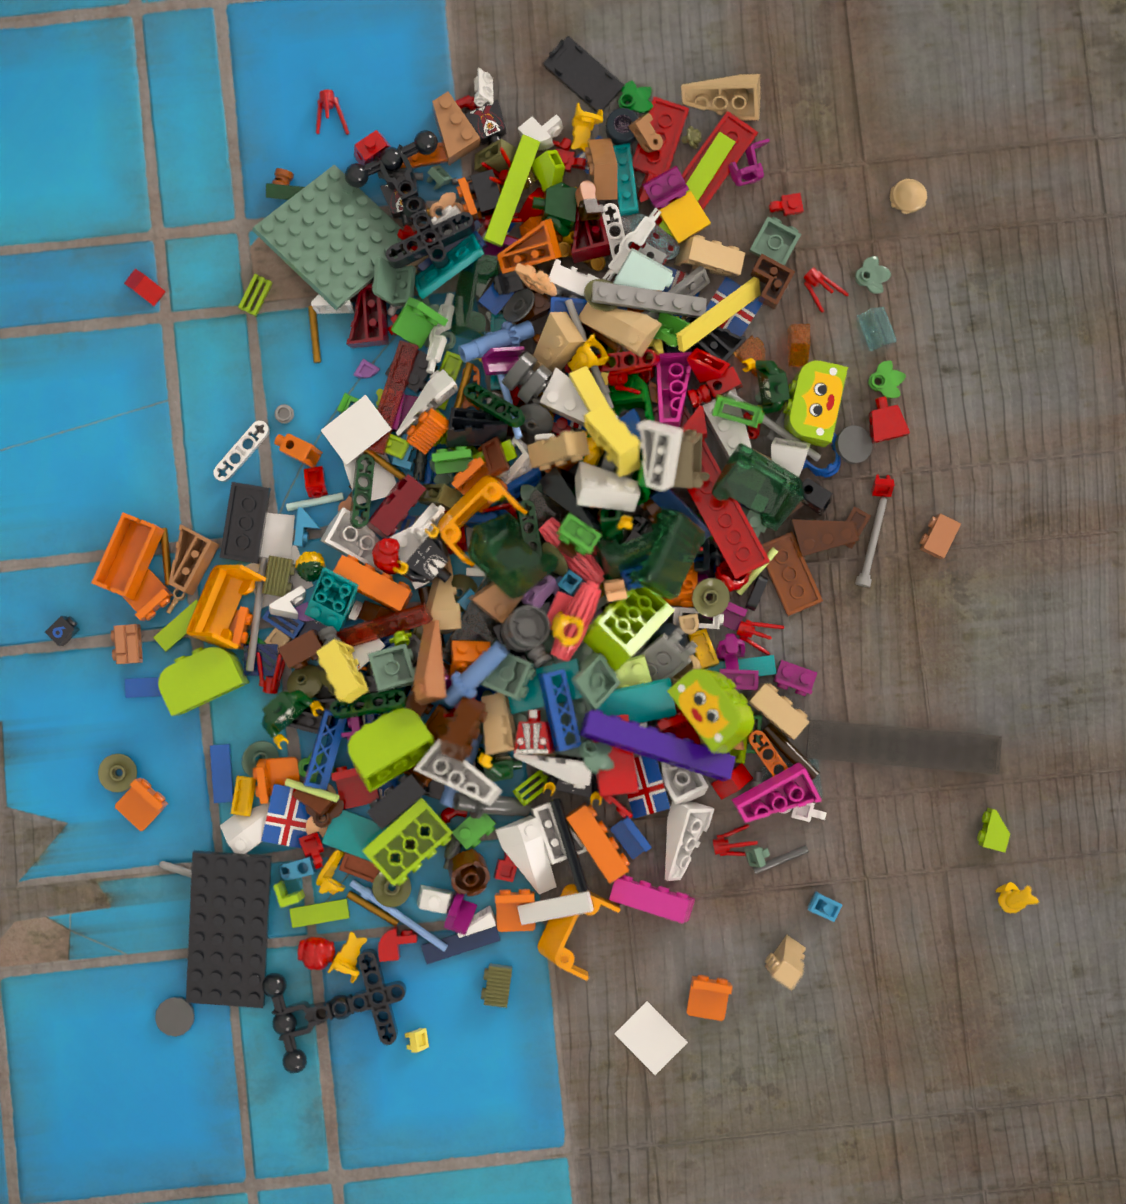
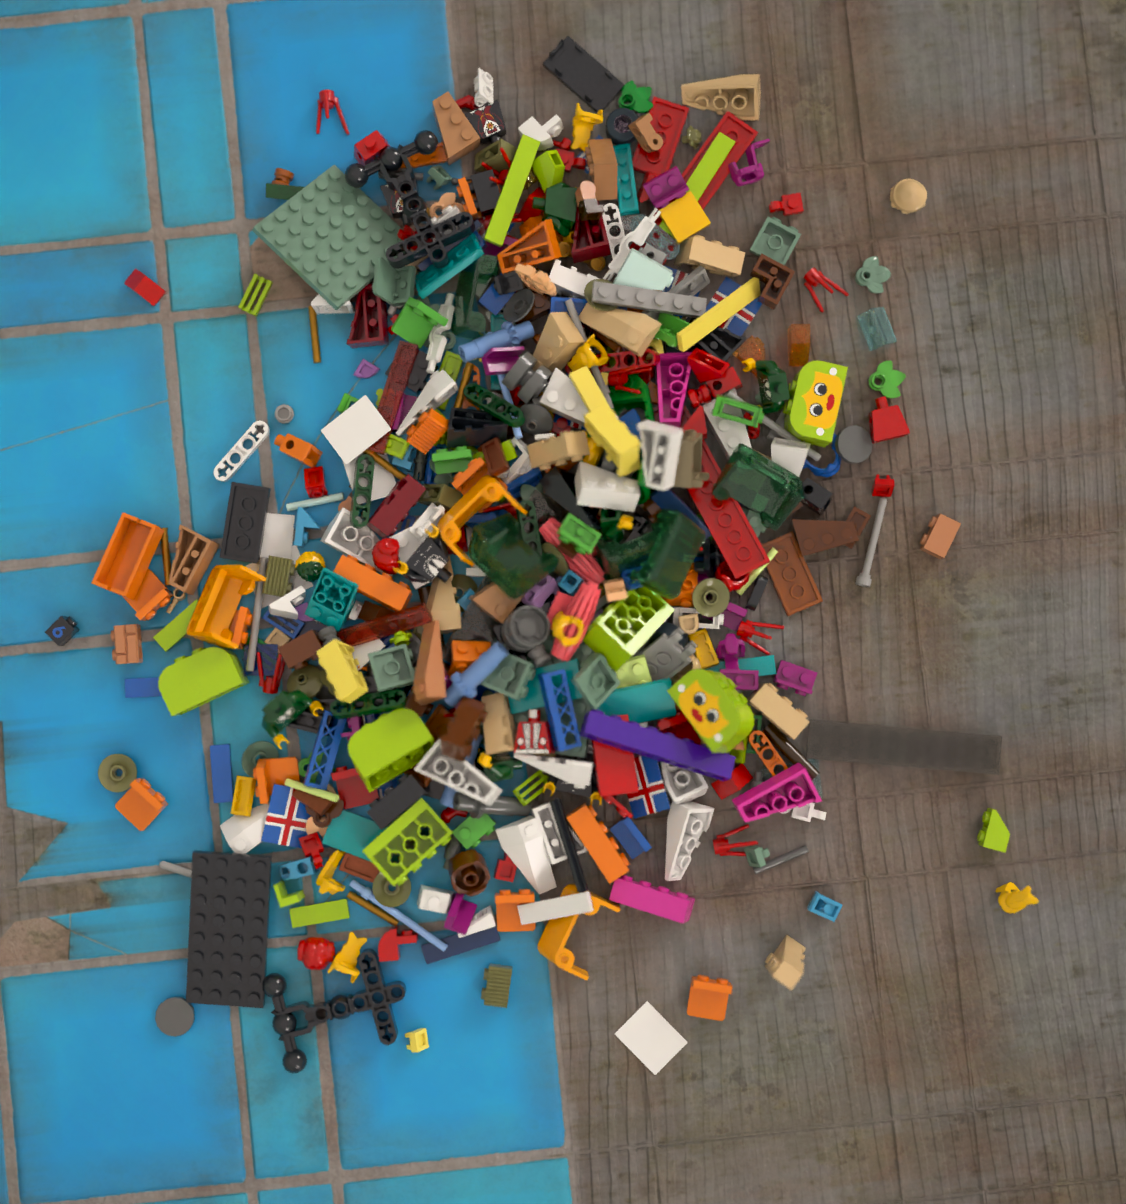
(596, 756): sand green plate -> none

